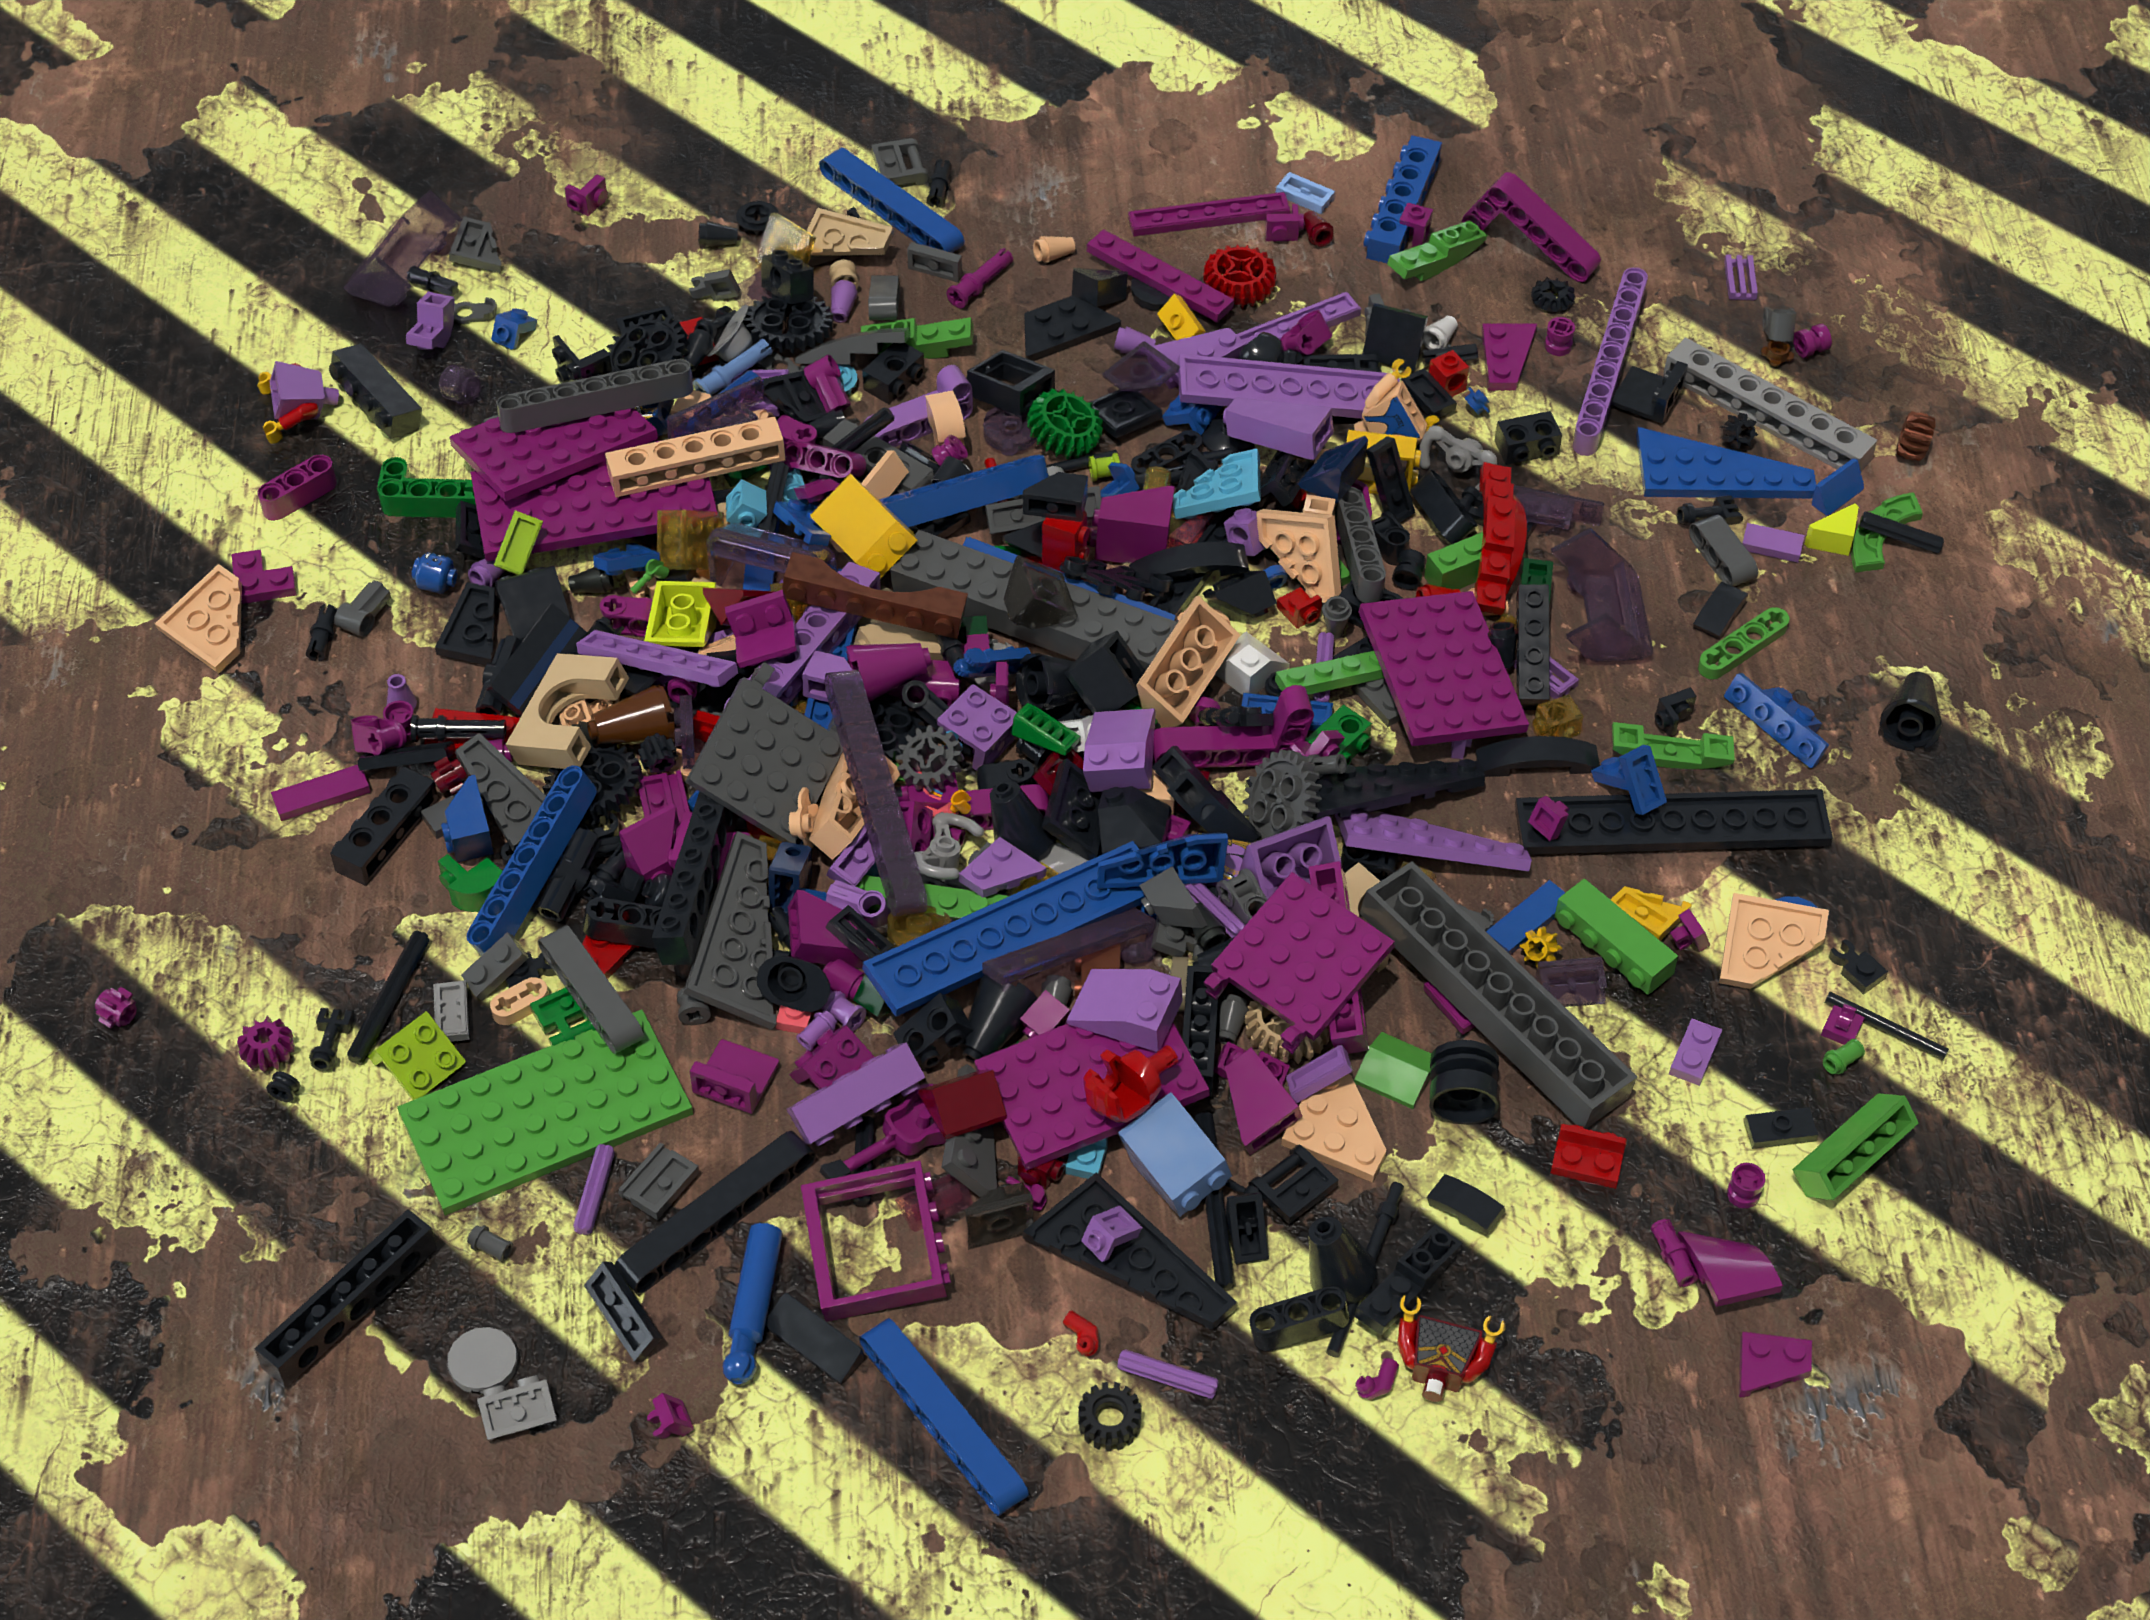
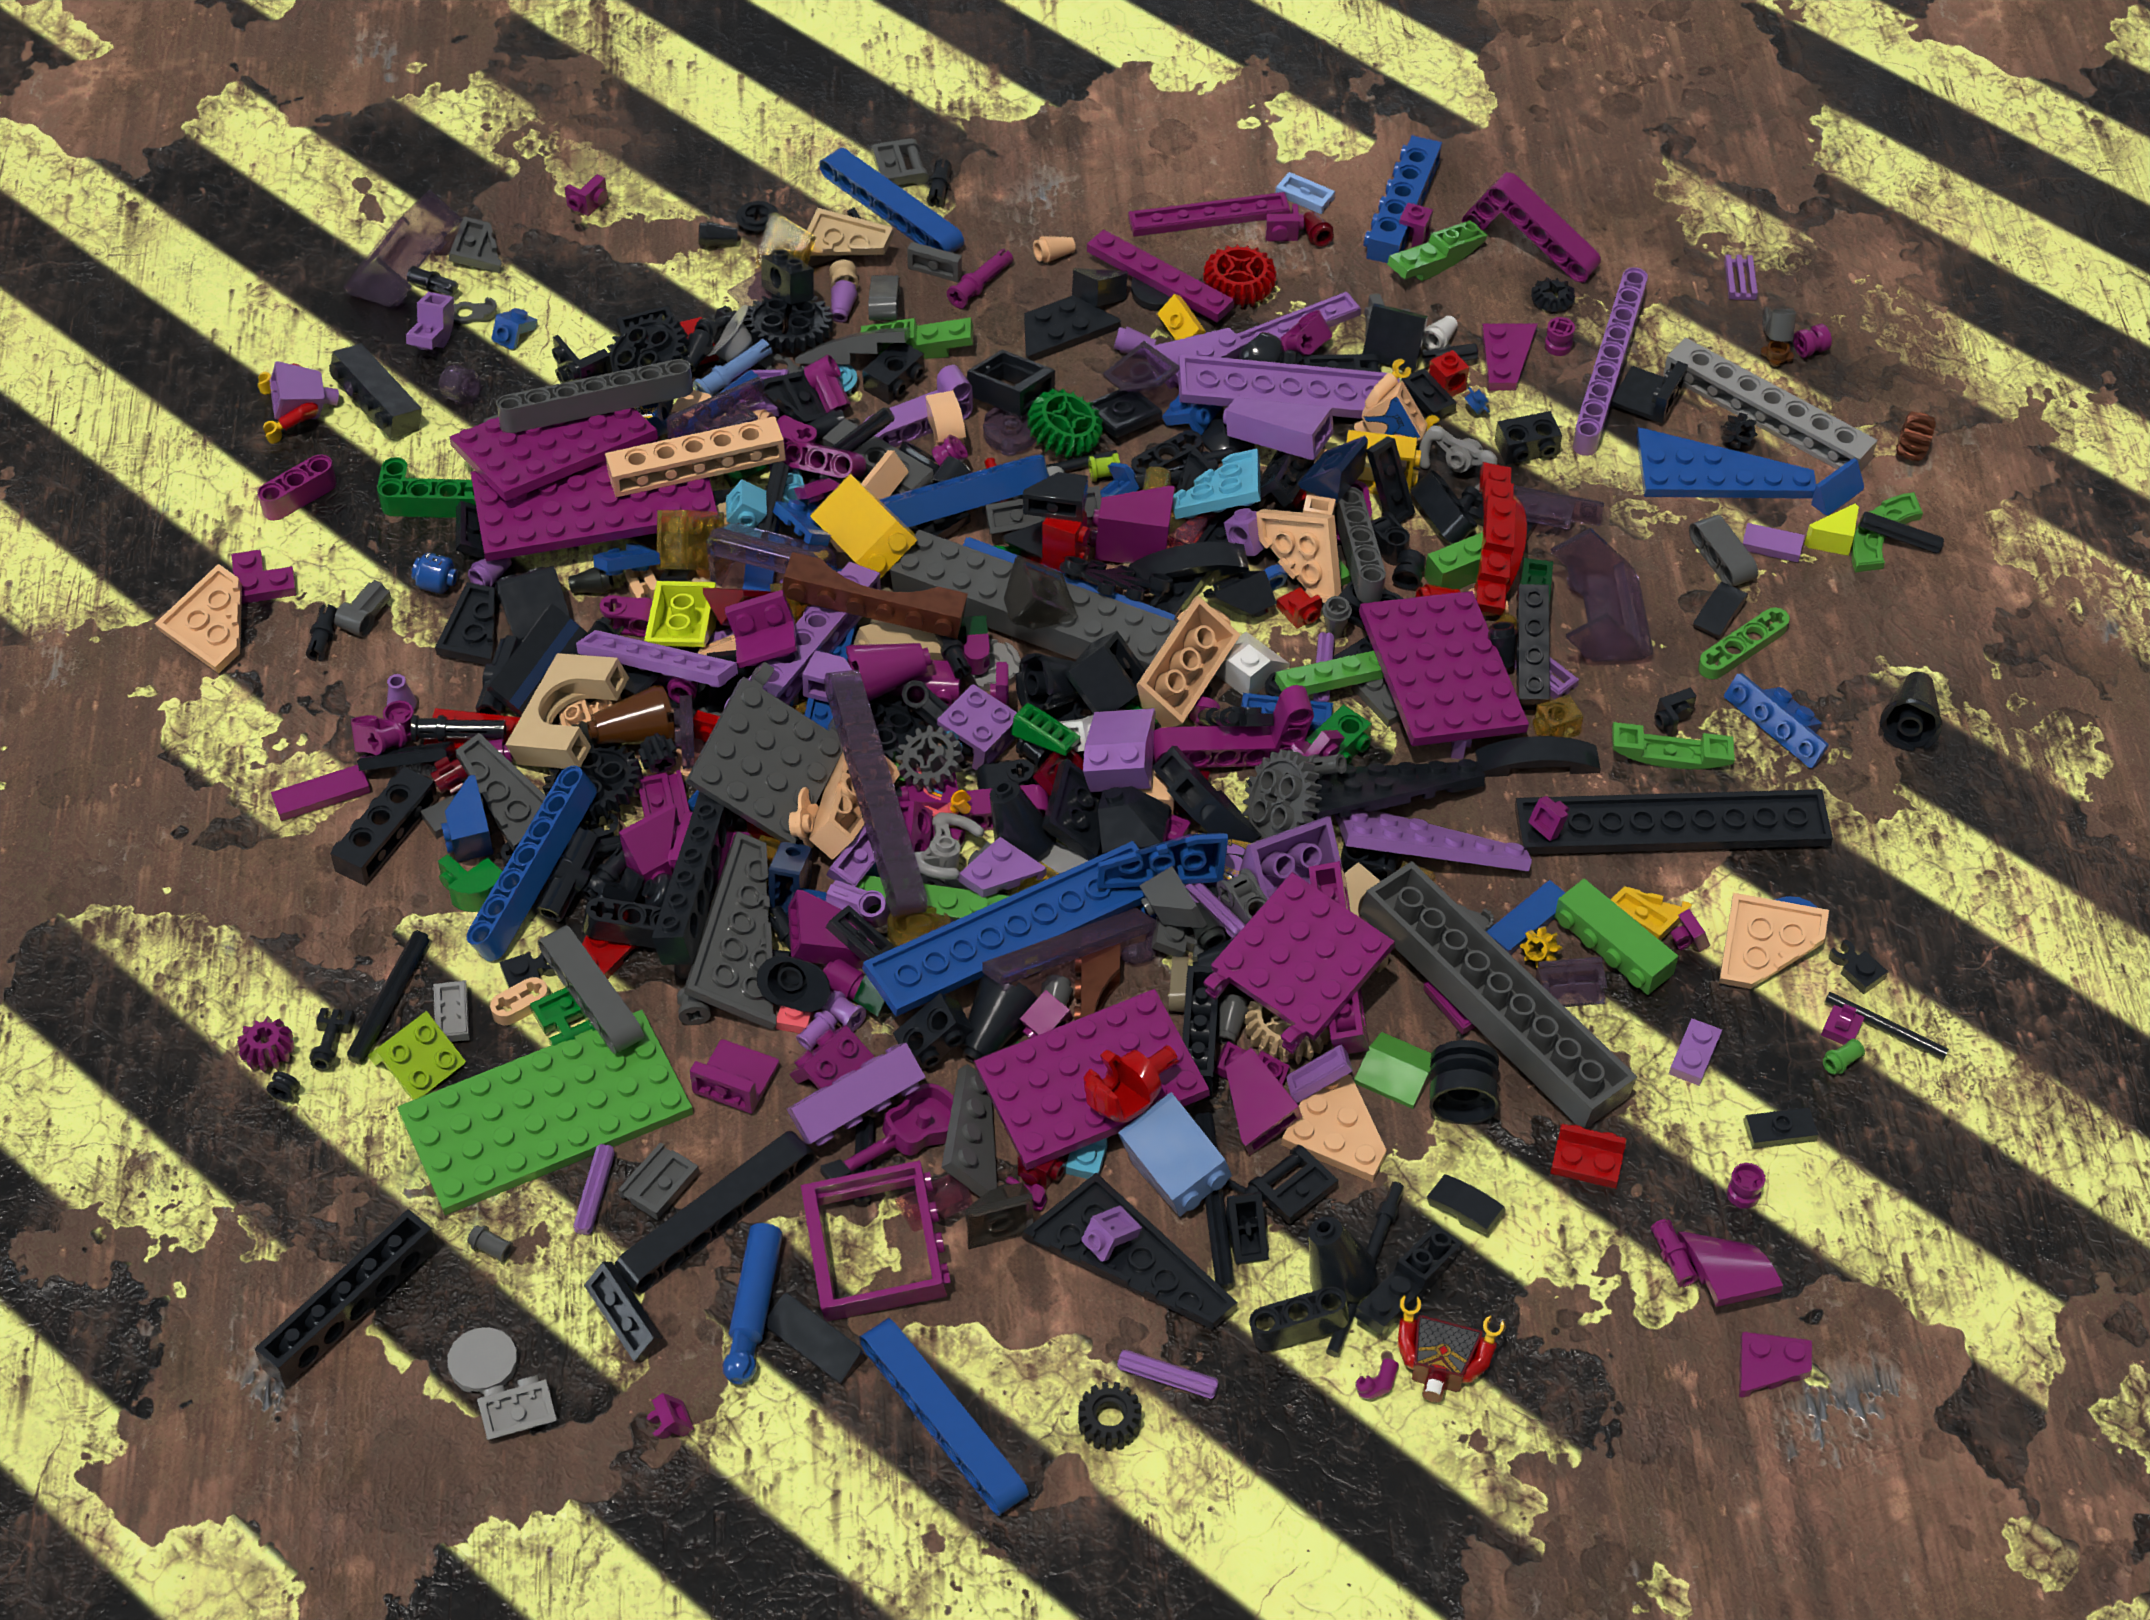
(115, 1007): magenta gear -> none
(494, 966): dark grey plate -> none
(518, 543): lime tile -> none
(653, 568): bright green hand -> none
(717, 284): dark grey plate -> none
(964, 1103): dark red slope -> none
(983, 663): blue hinge -> none
(1086, 1333): red arm -> none
(1128, 1005): medium lavender slope -> none
(1637, 774): blue bracket -> none
(1722, 506): black hinge -> none
(1855, 1146): bright green brick -> none

